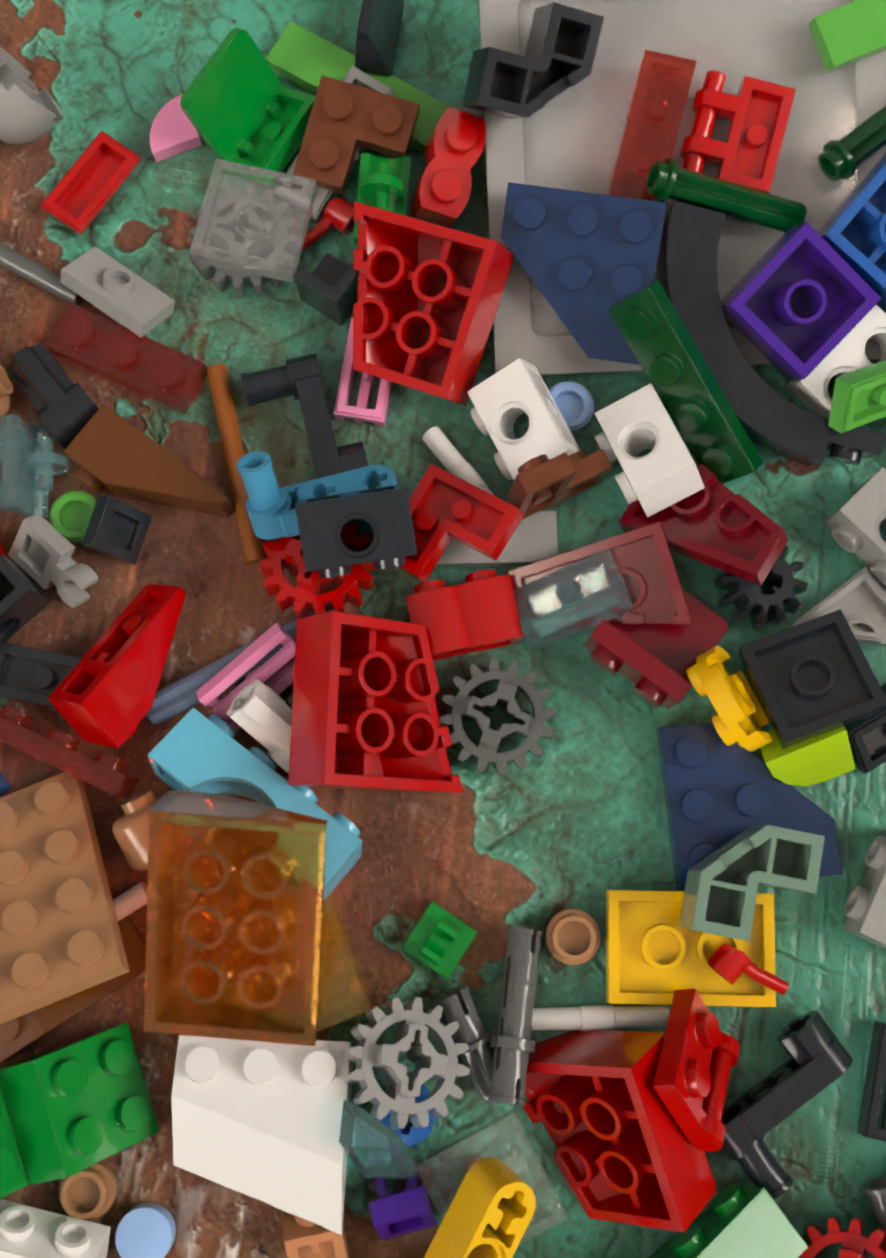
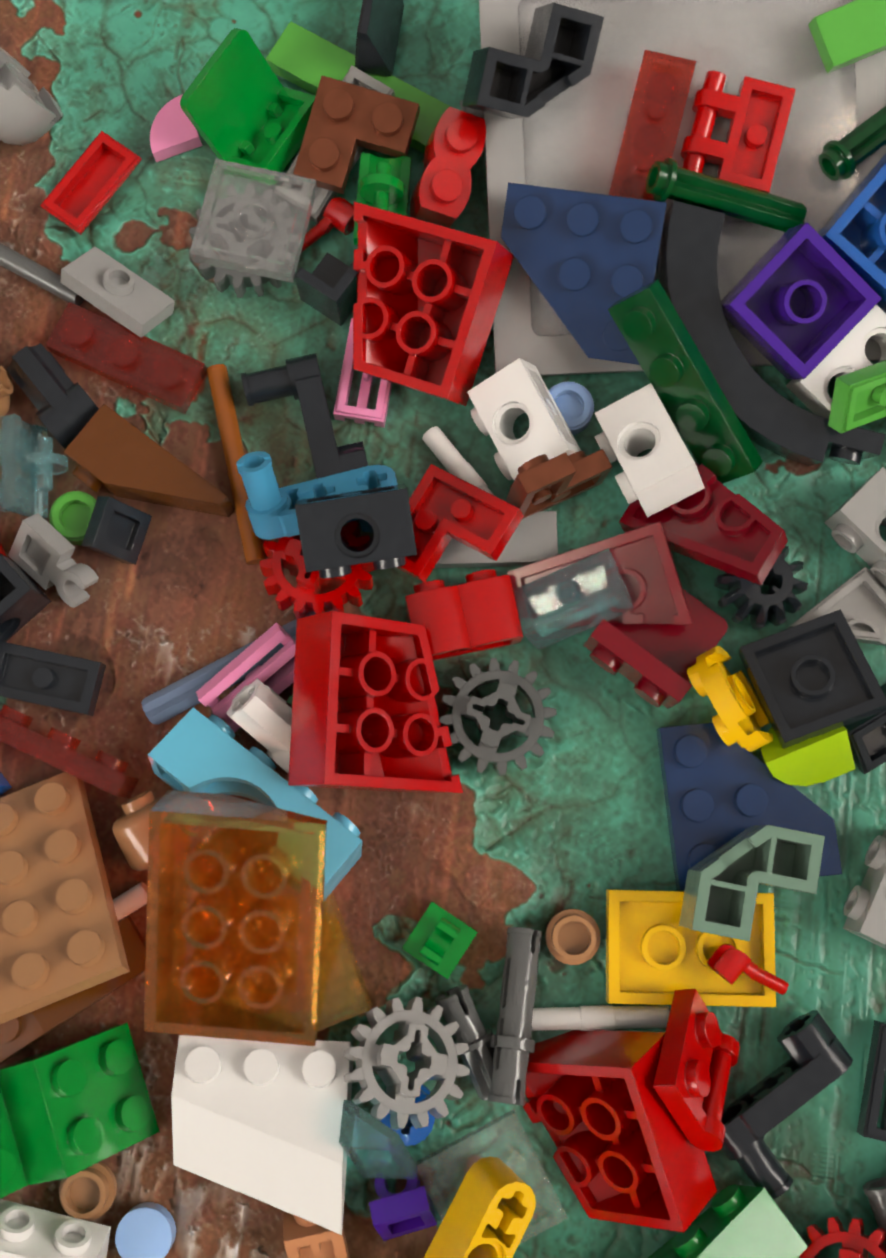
(122, 670): red slope -> none

